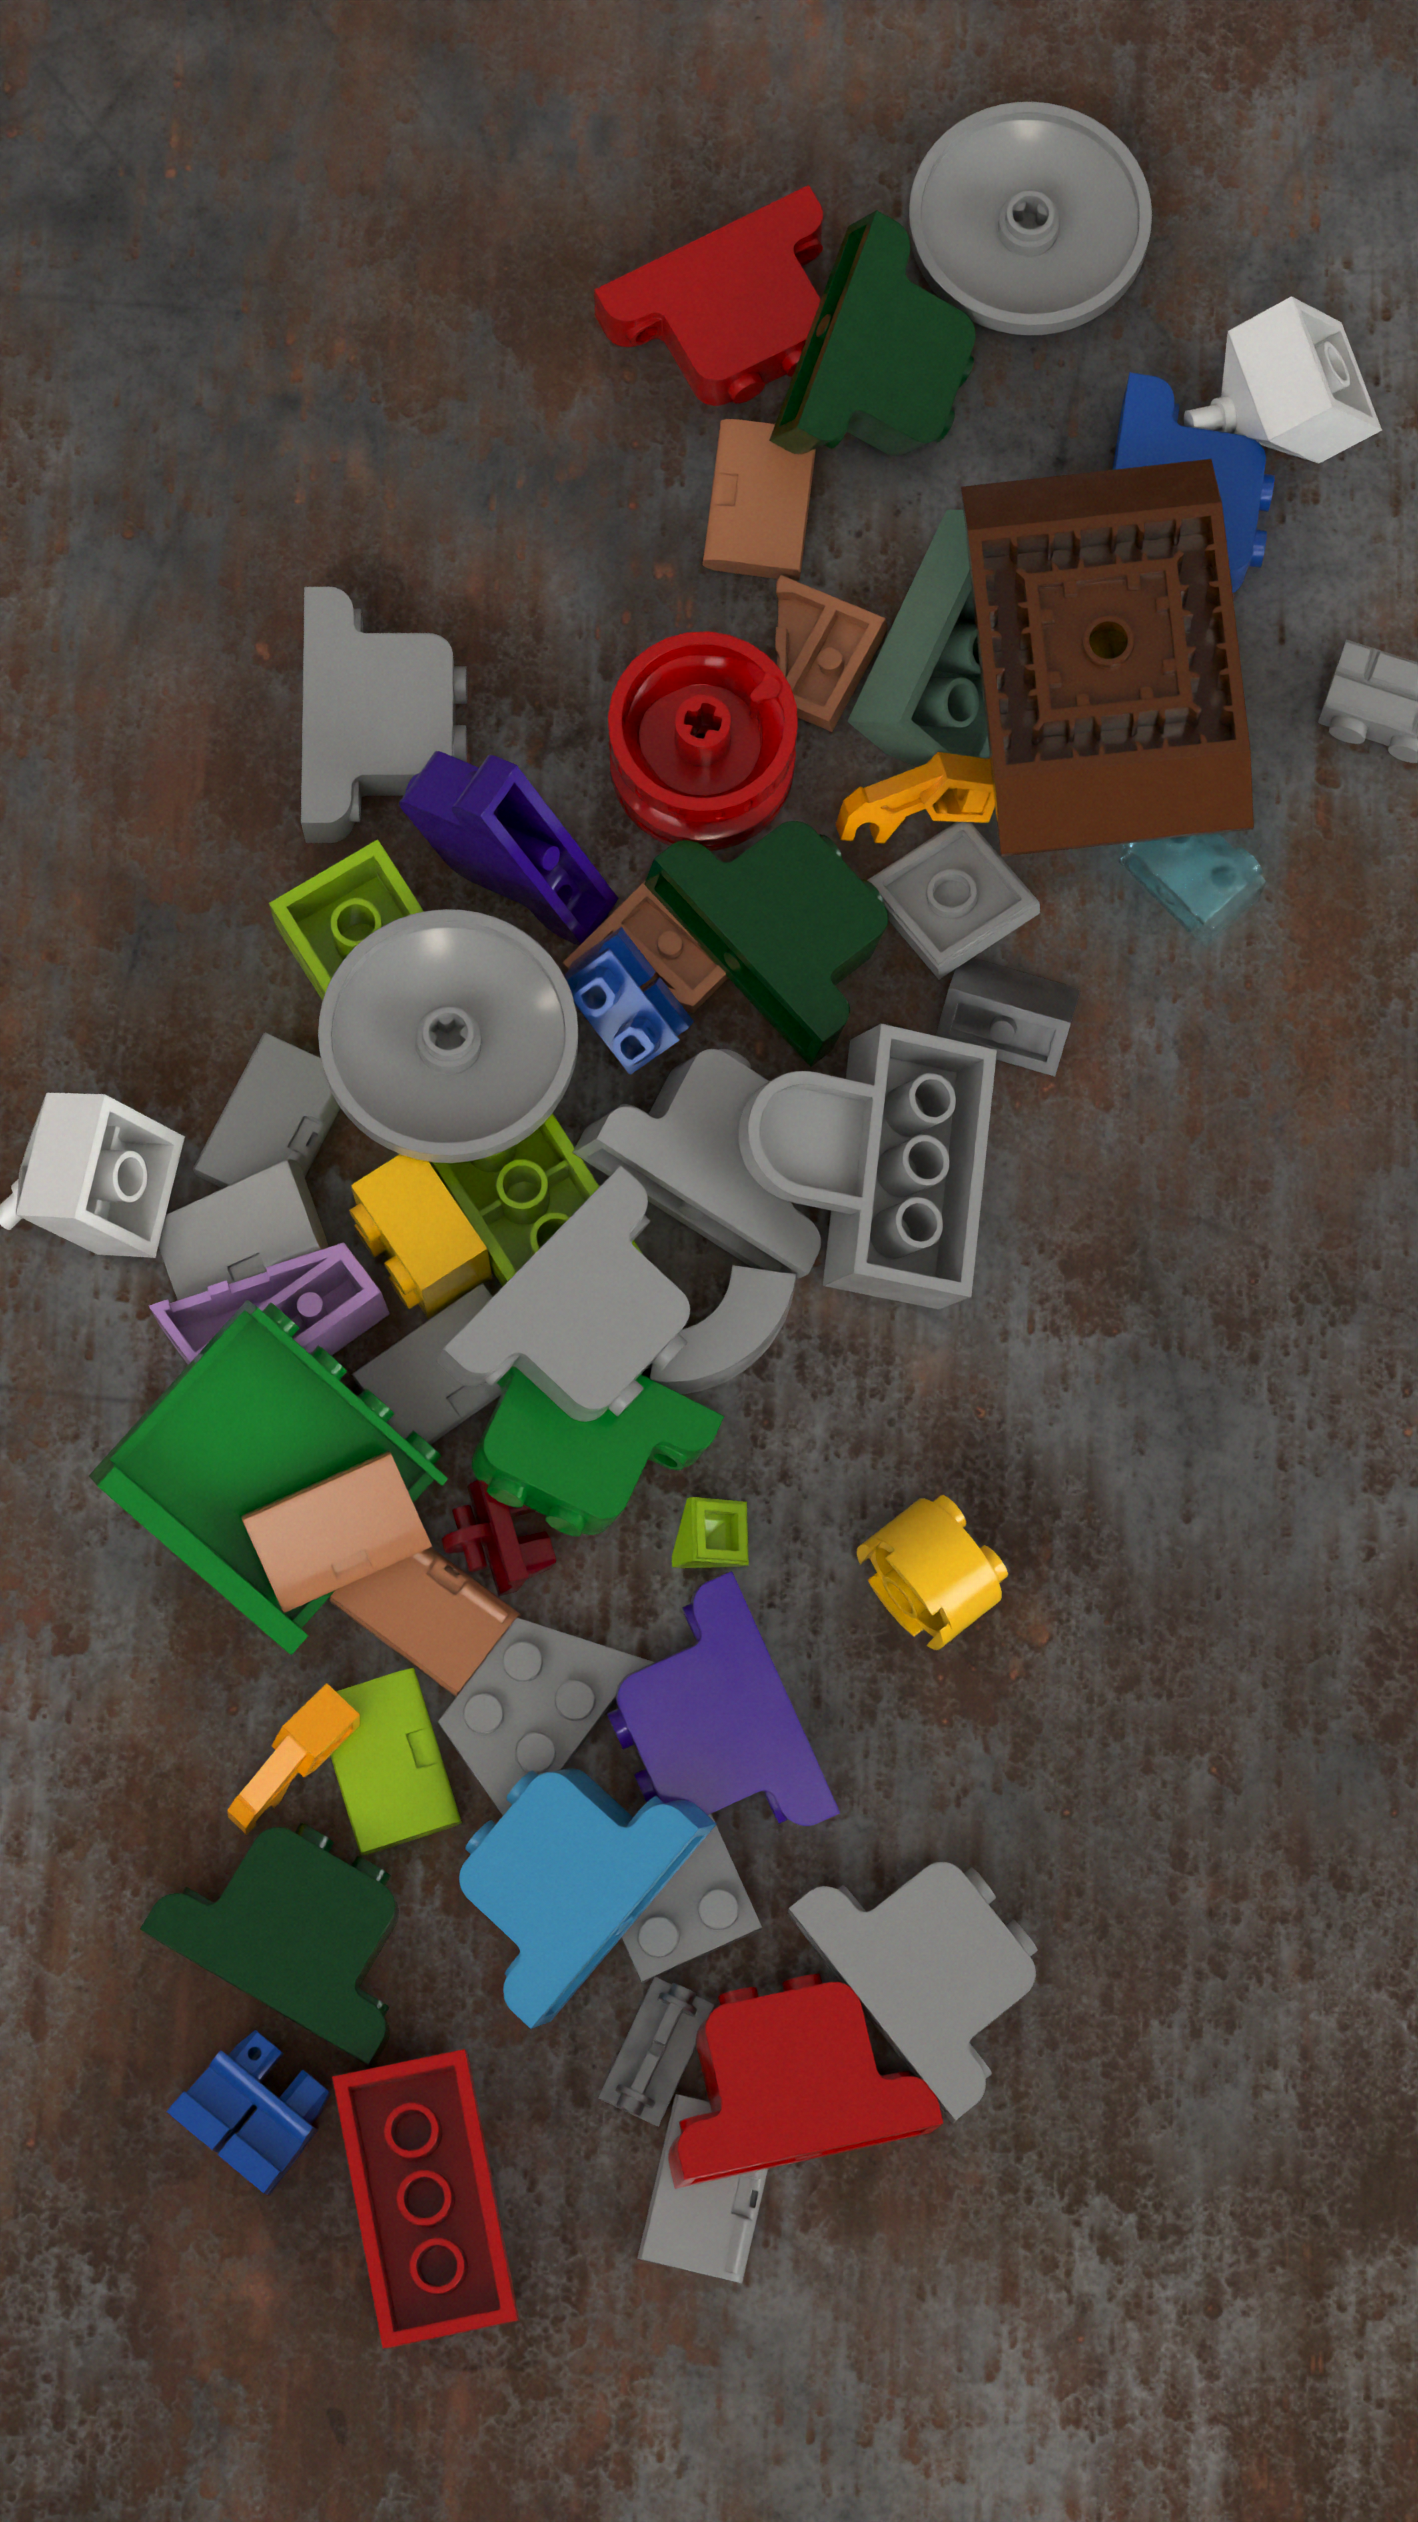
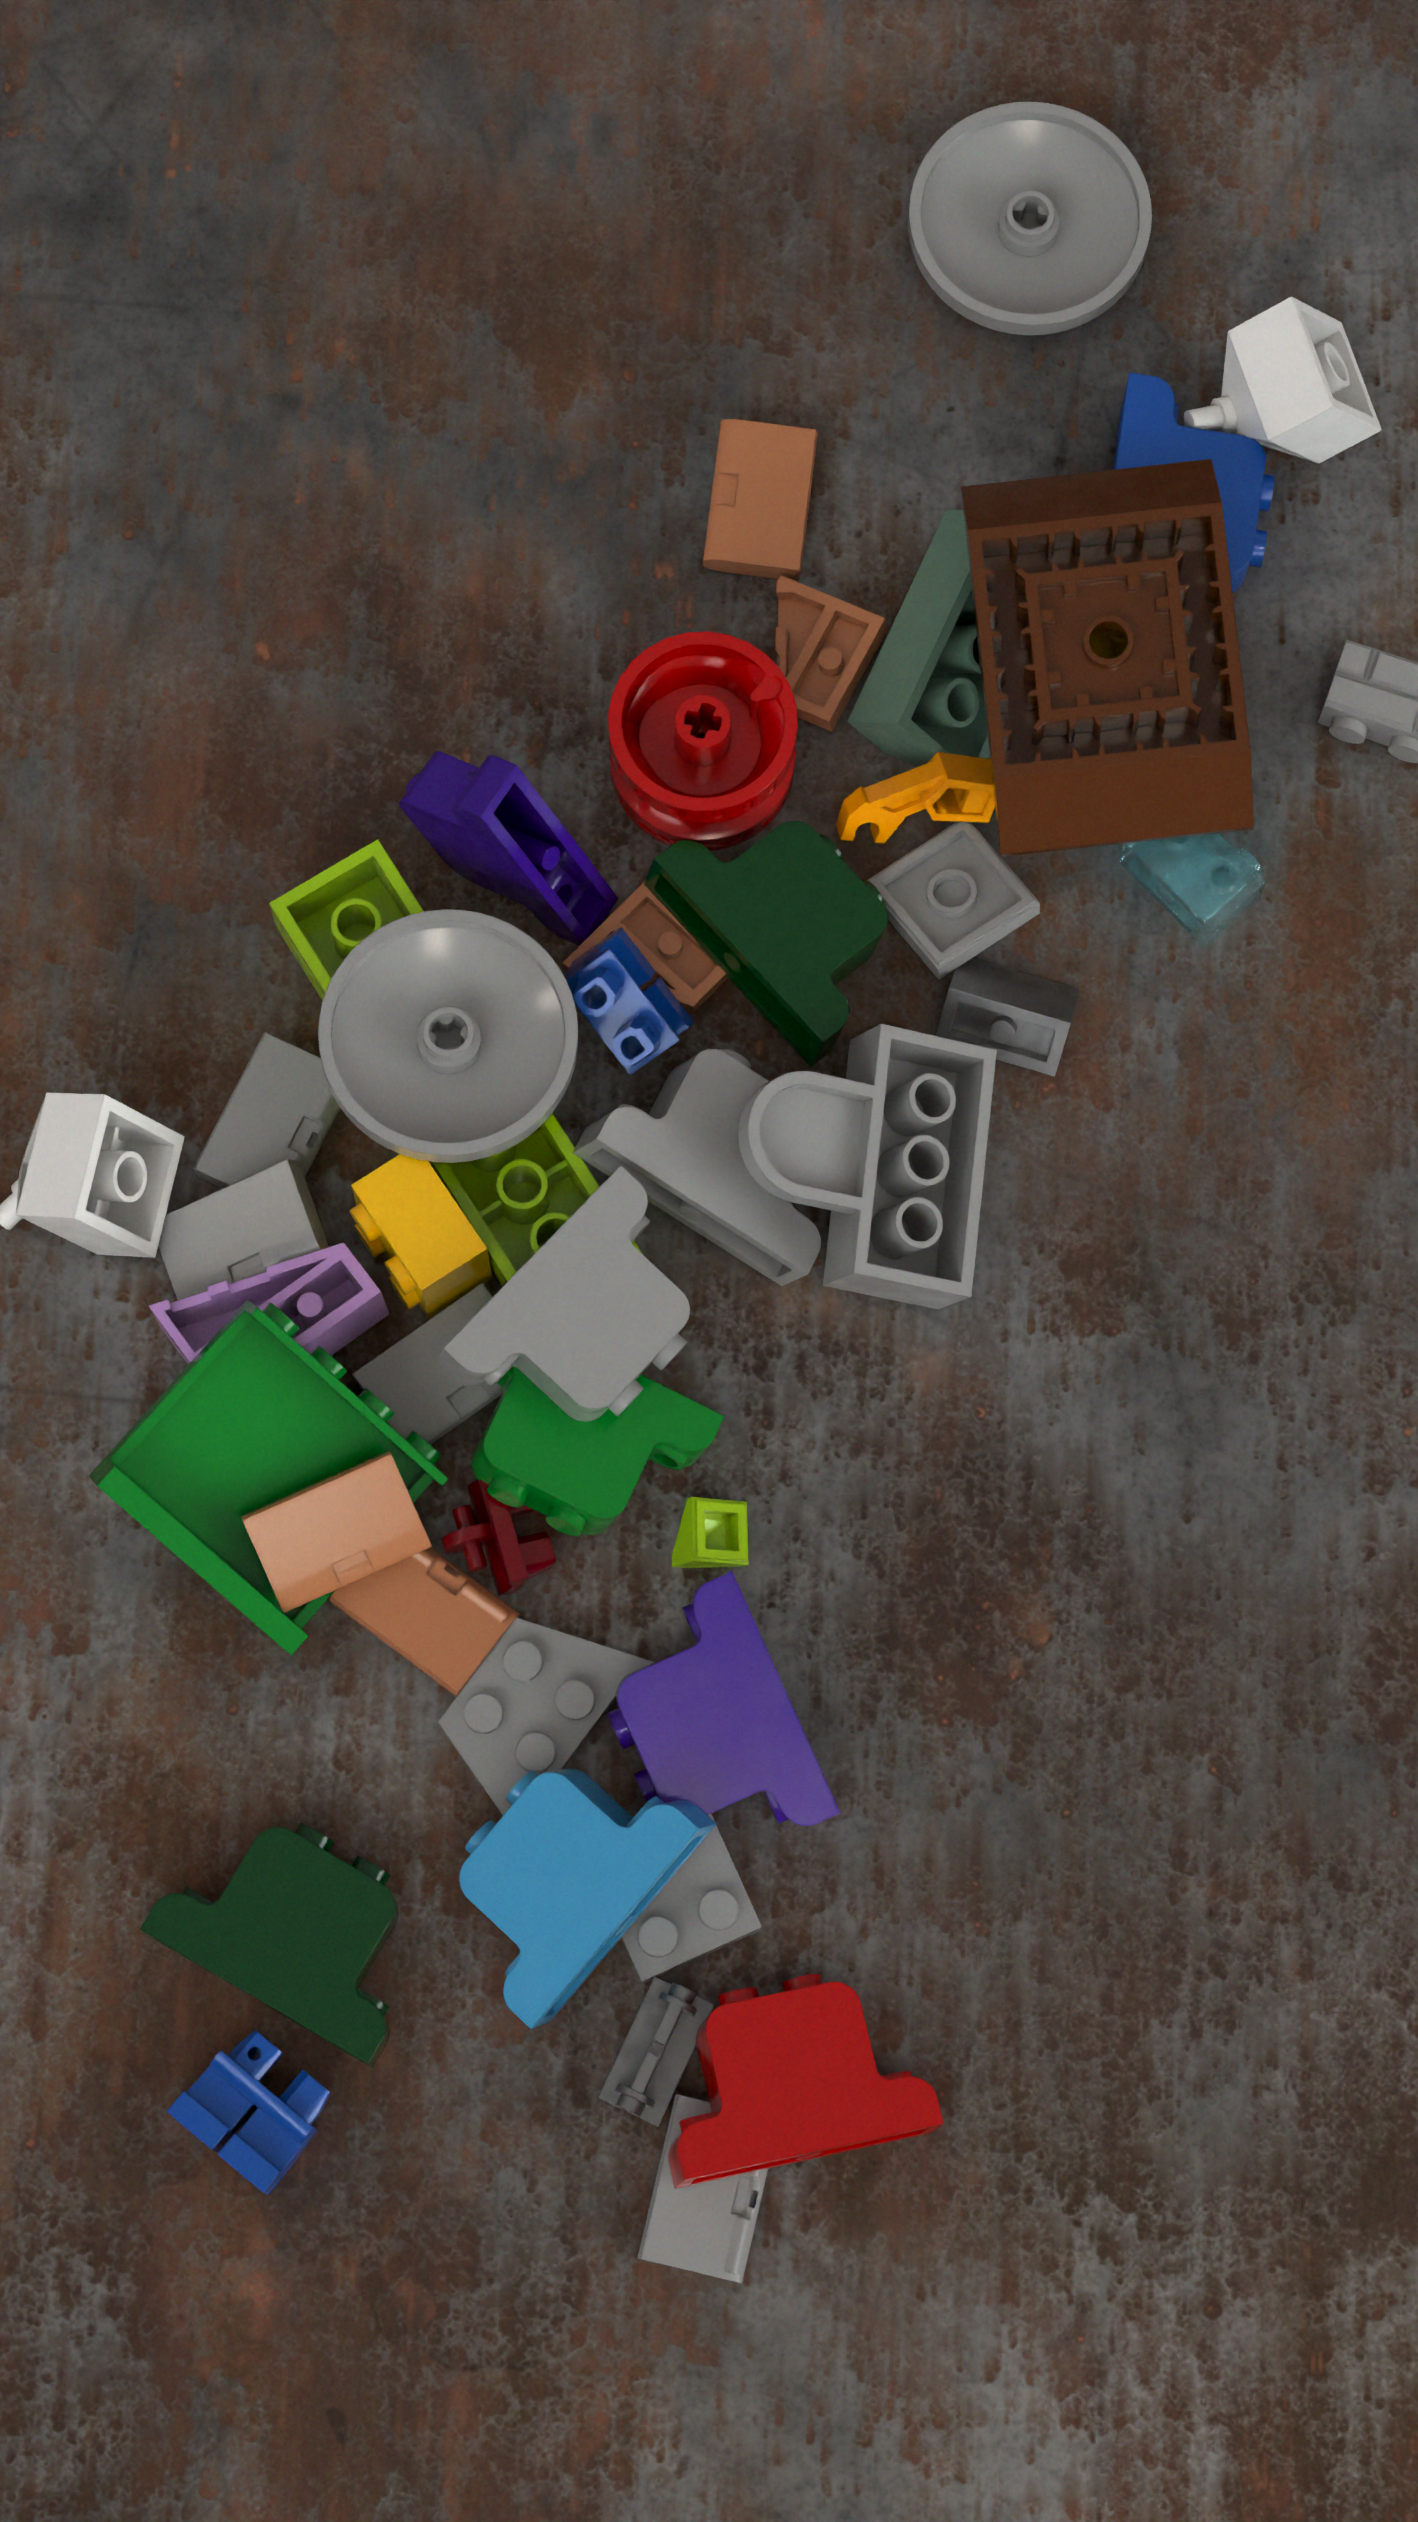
(299, 1748): light orange piece -> none
(369, 711): light grey brick -> none
(393, 1766): lime piece -> none
(425, 2199): red brick -> none
(728, 302): red brick -> none
(733, 1333): light grey arch -> none
(877, 353): dark green brick -> none
(927, 1970): light grey brick -> none
(933, 1570): yellow brick -> none

